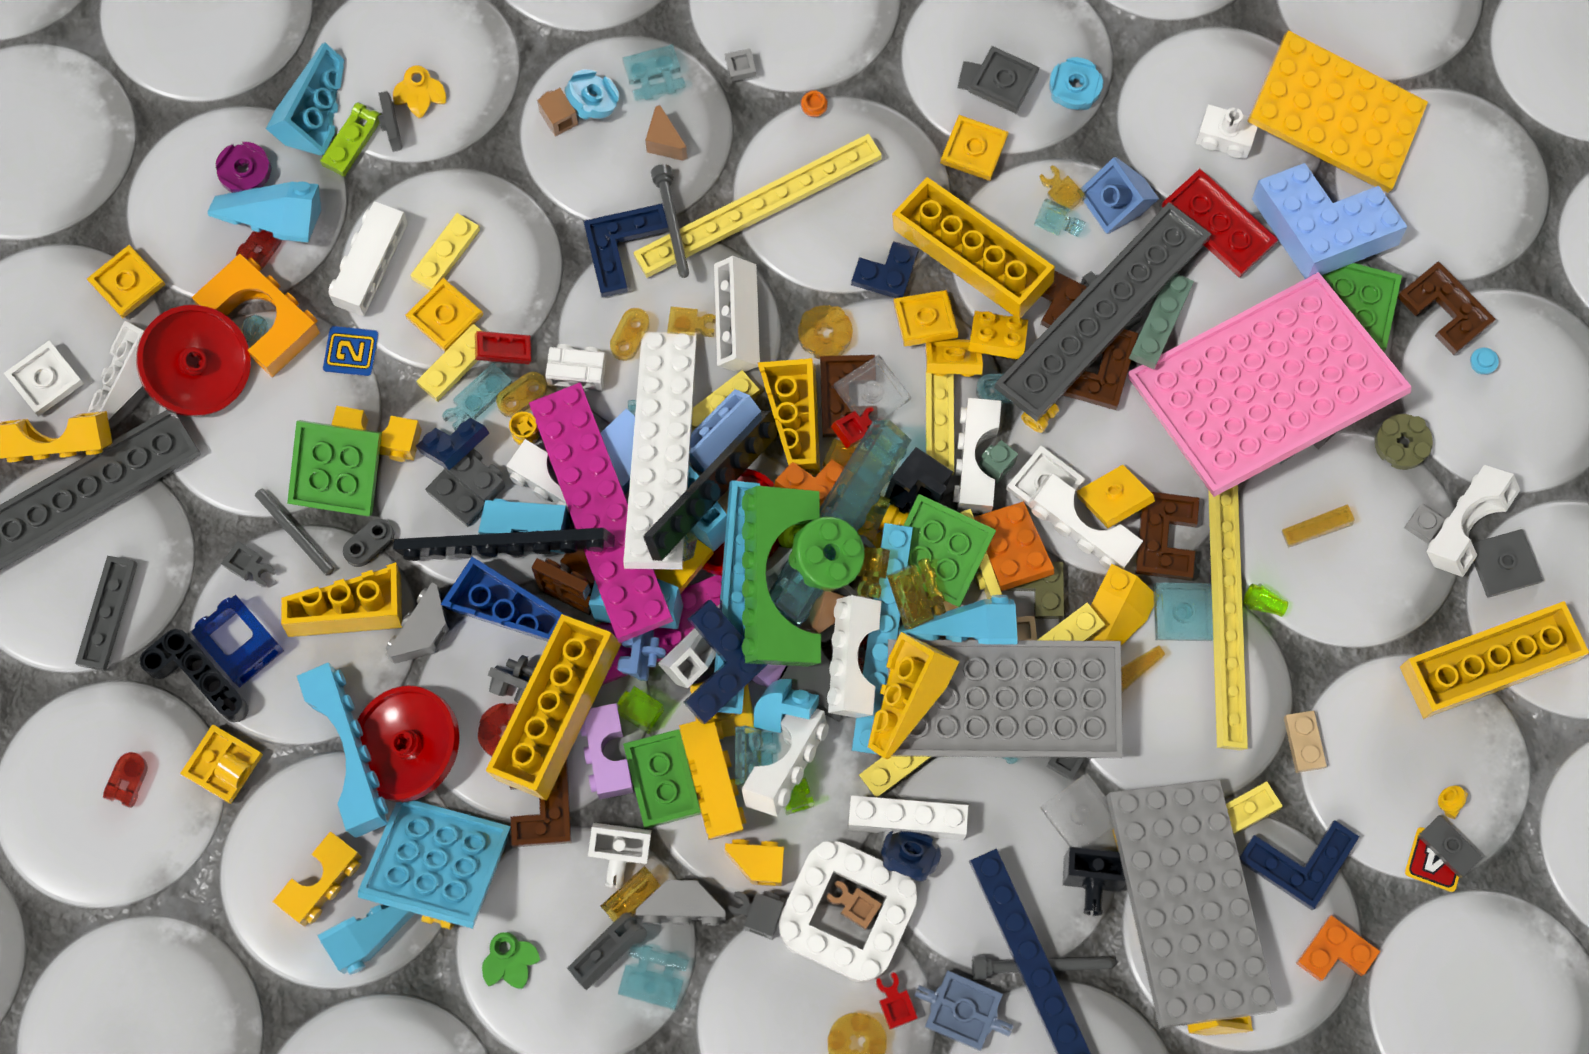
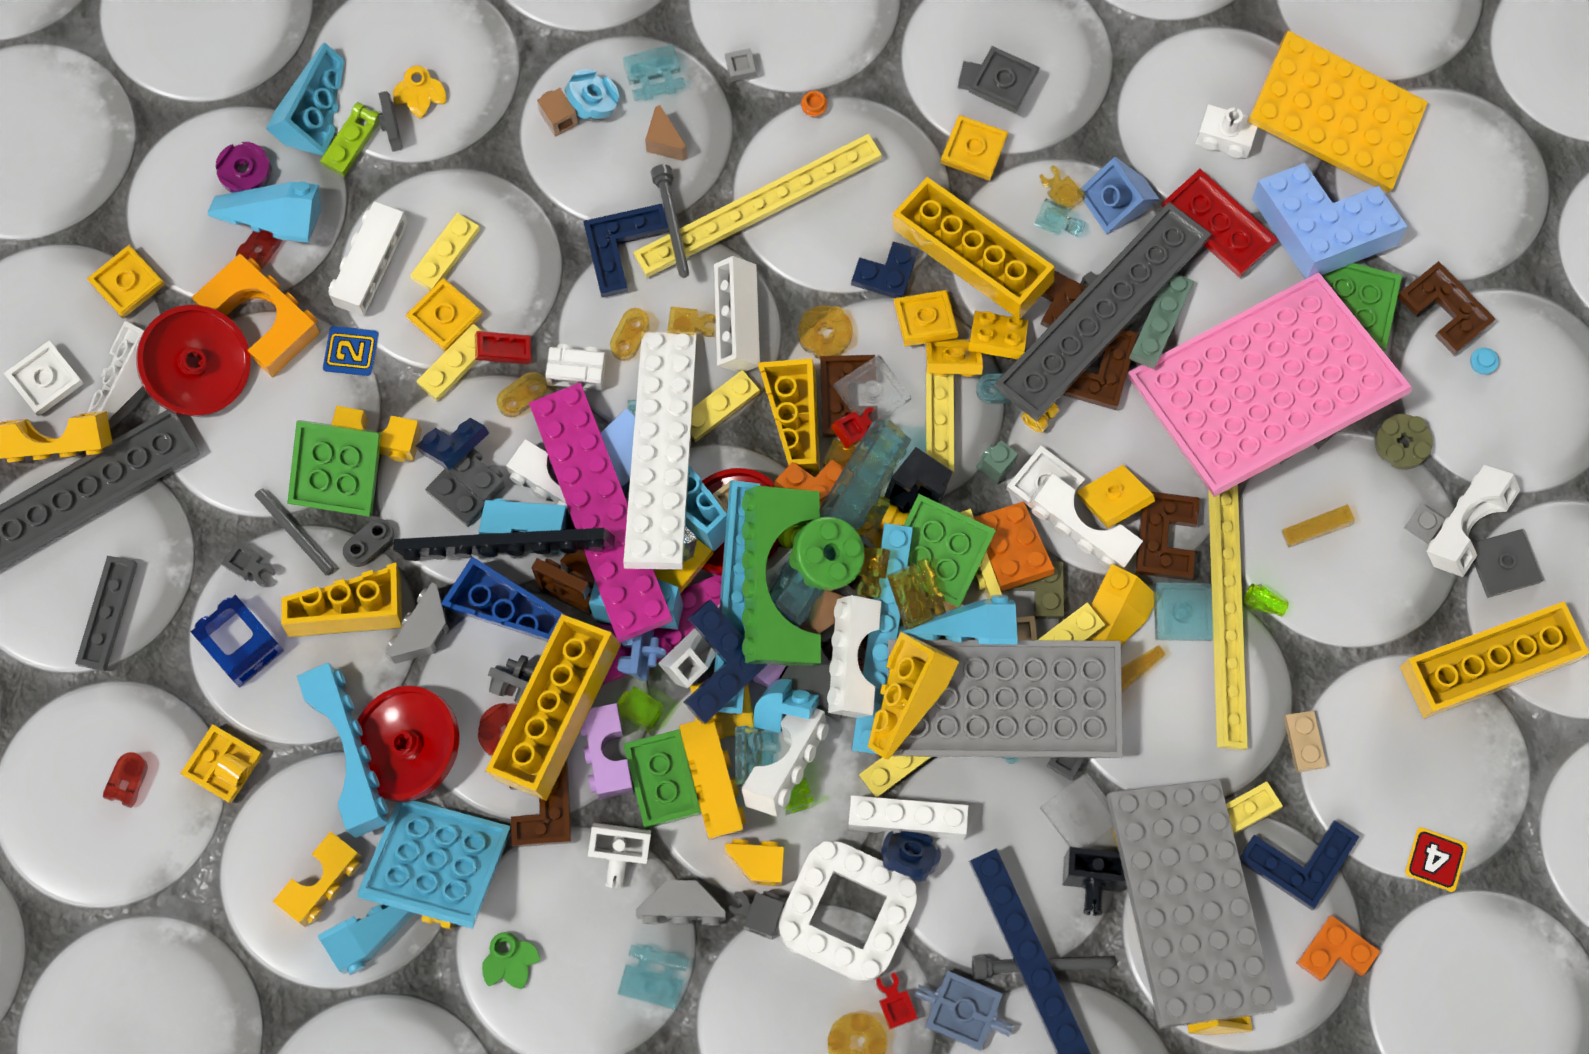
(201, 678): black beam -> none
(254, 328): clear light blue plate -> none
(478, 395): clear light blue plate -> none
(524, 422): yellow wheel -> none
(607, 950): dark grey plate -> none
(631, 894): clear yellow plate -> none
(710, 486): black plate -> none
(721, 428): light blue brick -> none
(858, 907): medium nougat plate -> none
(980, 423): white arch -> none
(1071, 97): medium azure plate -> none
(1450, 846): dark grey plate -> none
(1452, 800): yellow plate -> none

